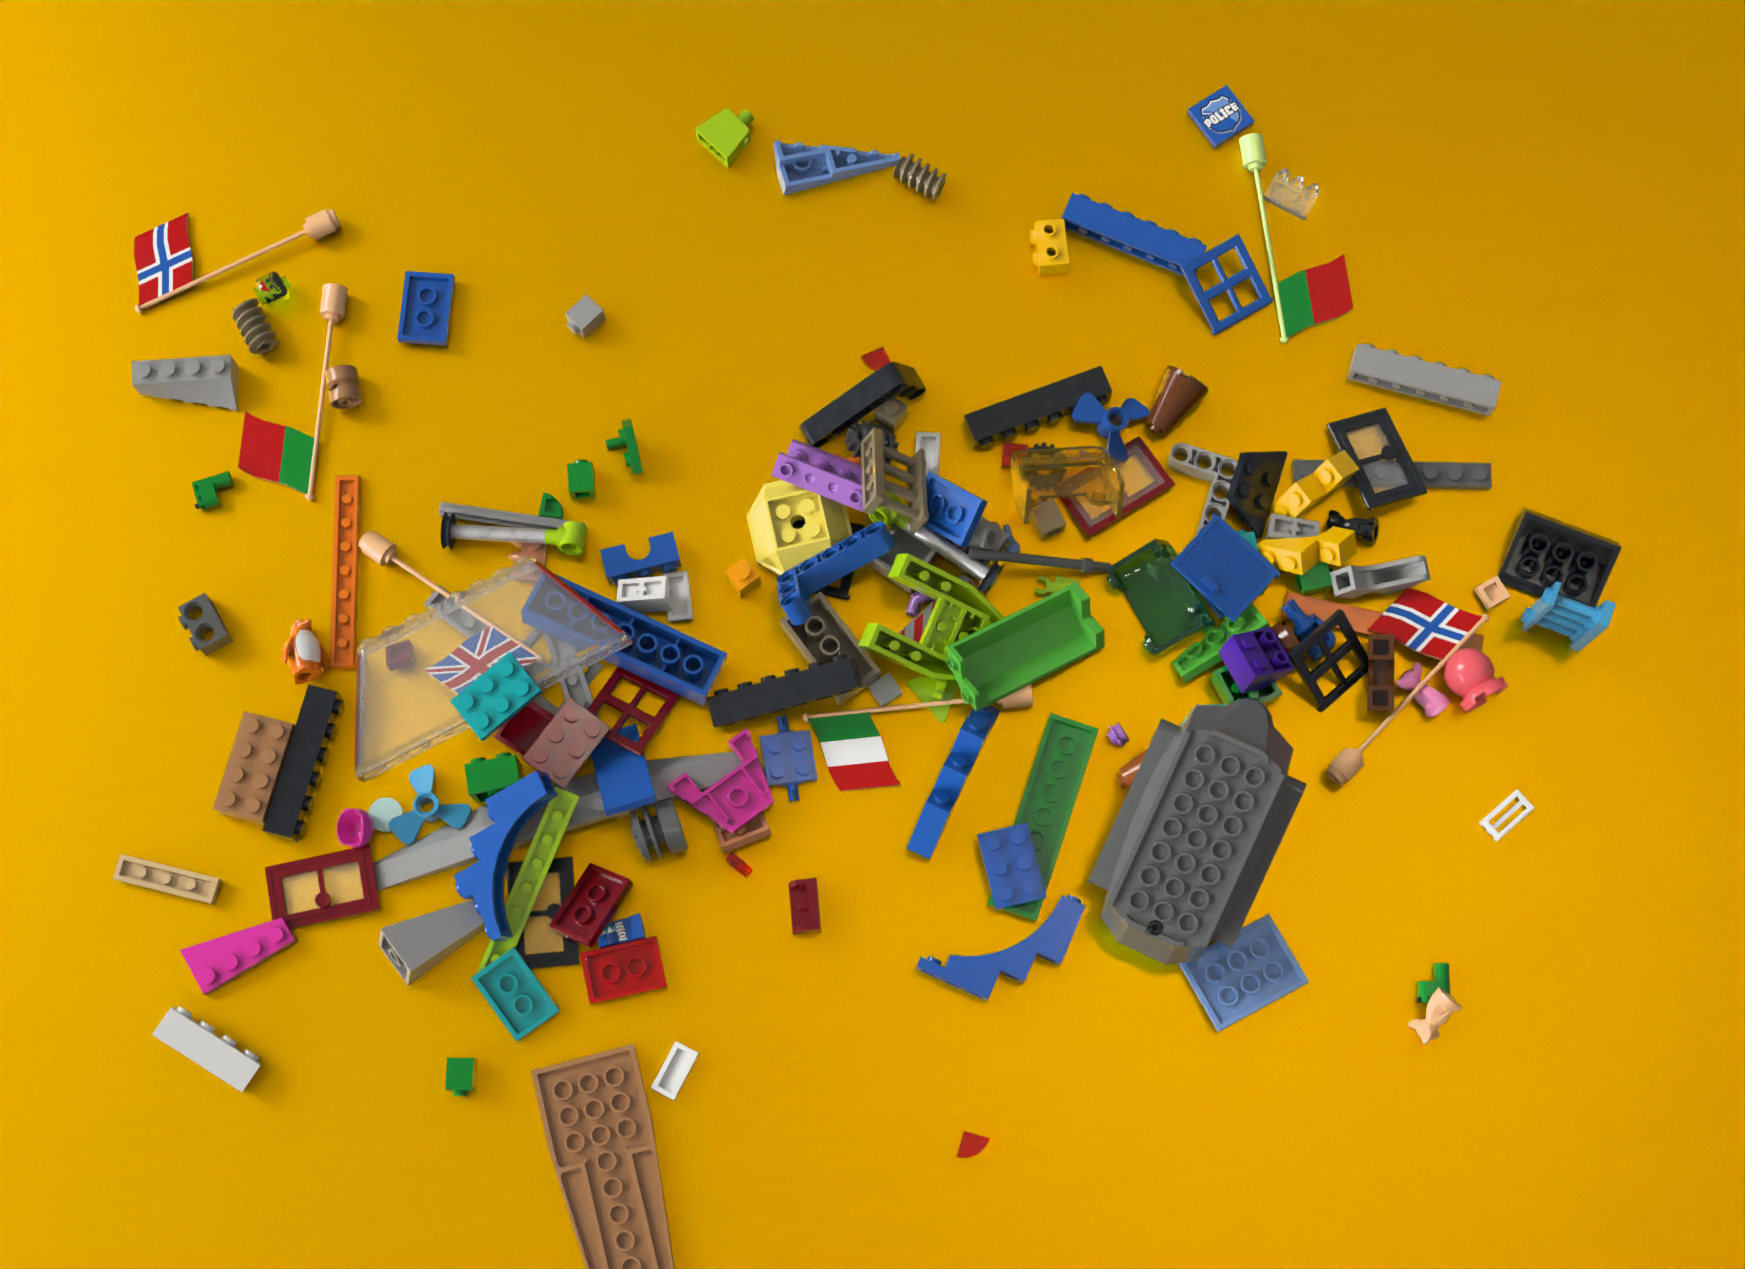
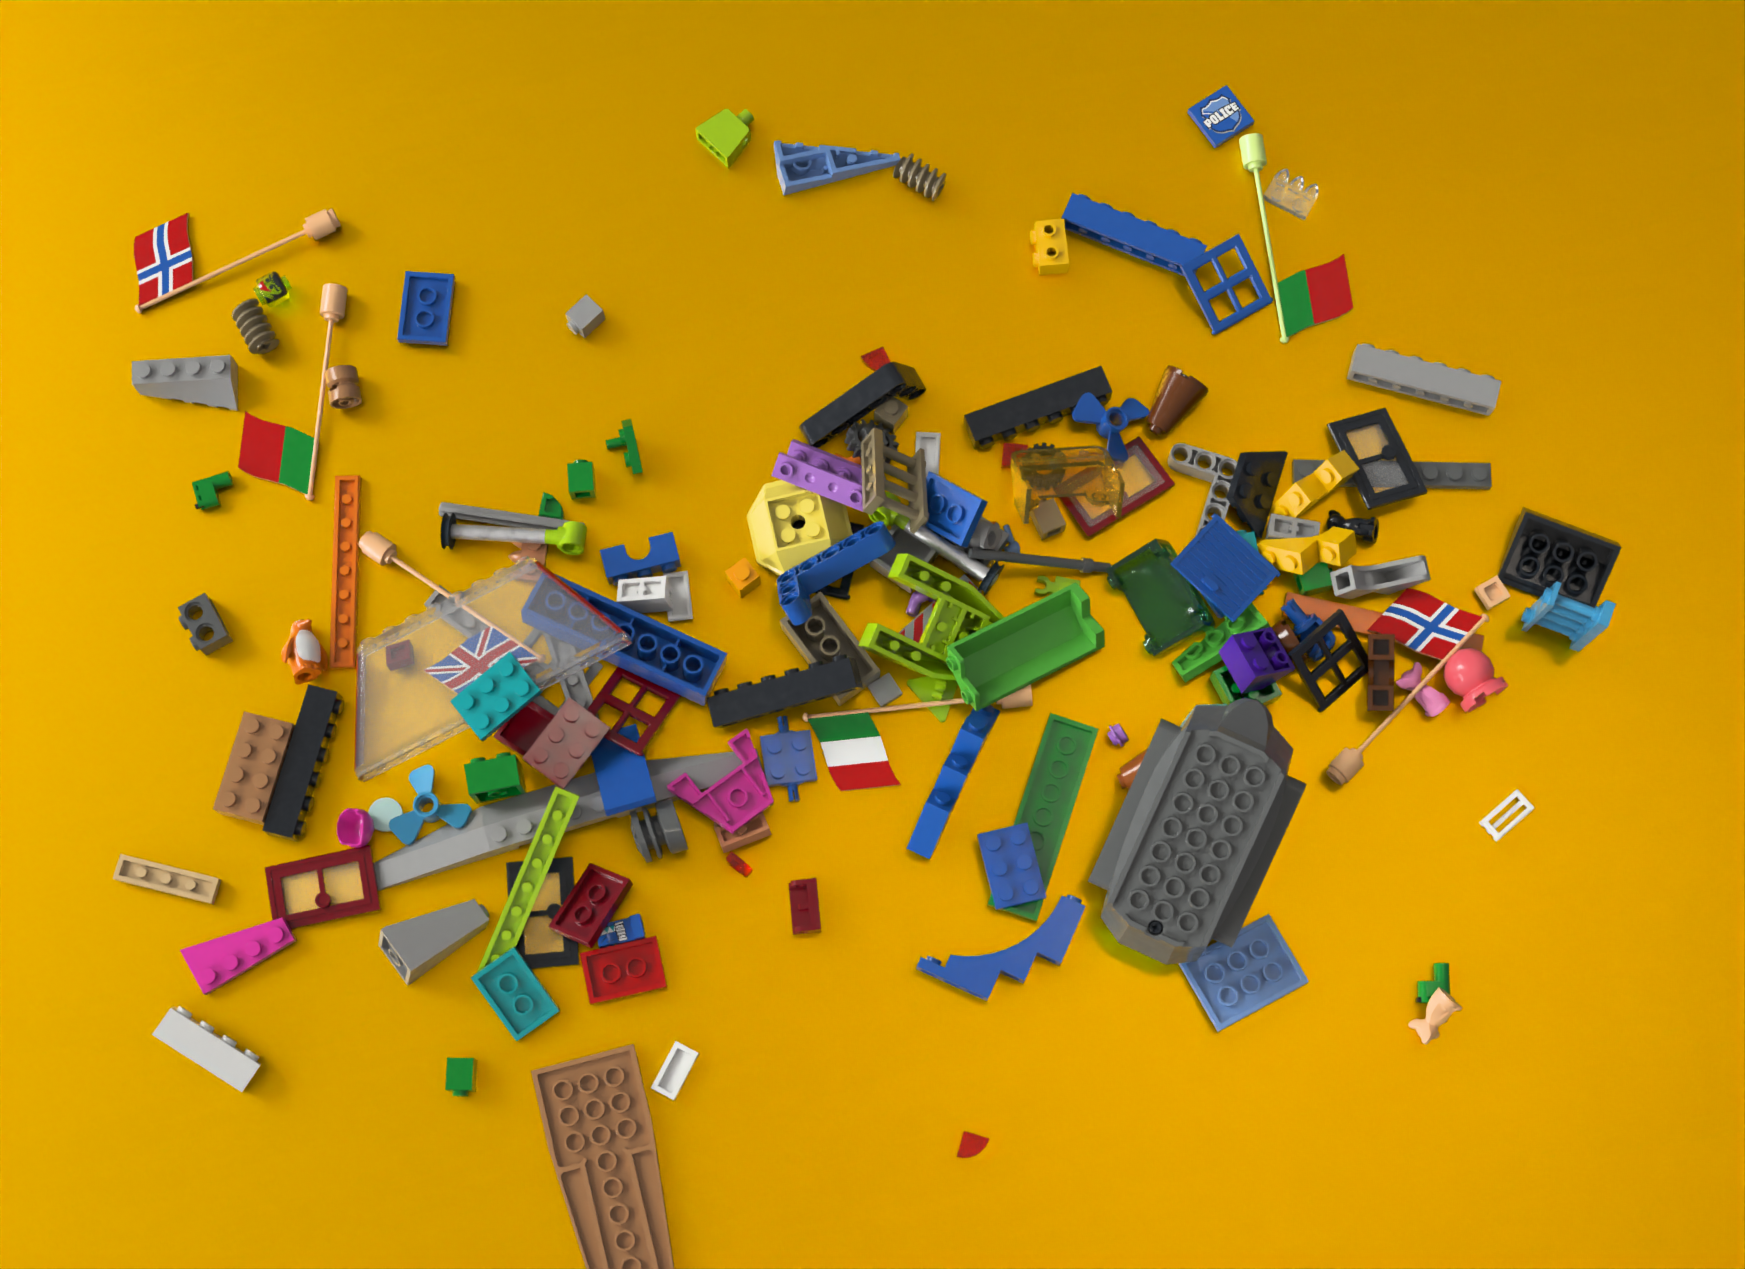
(484, 880): blue arch -> none

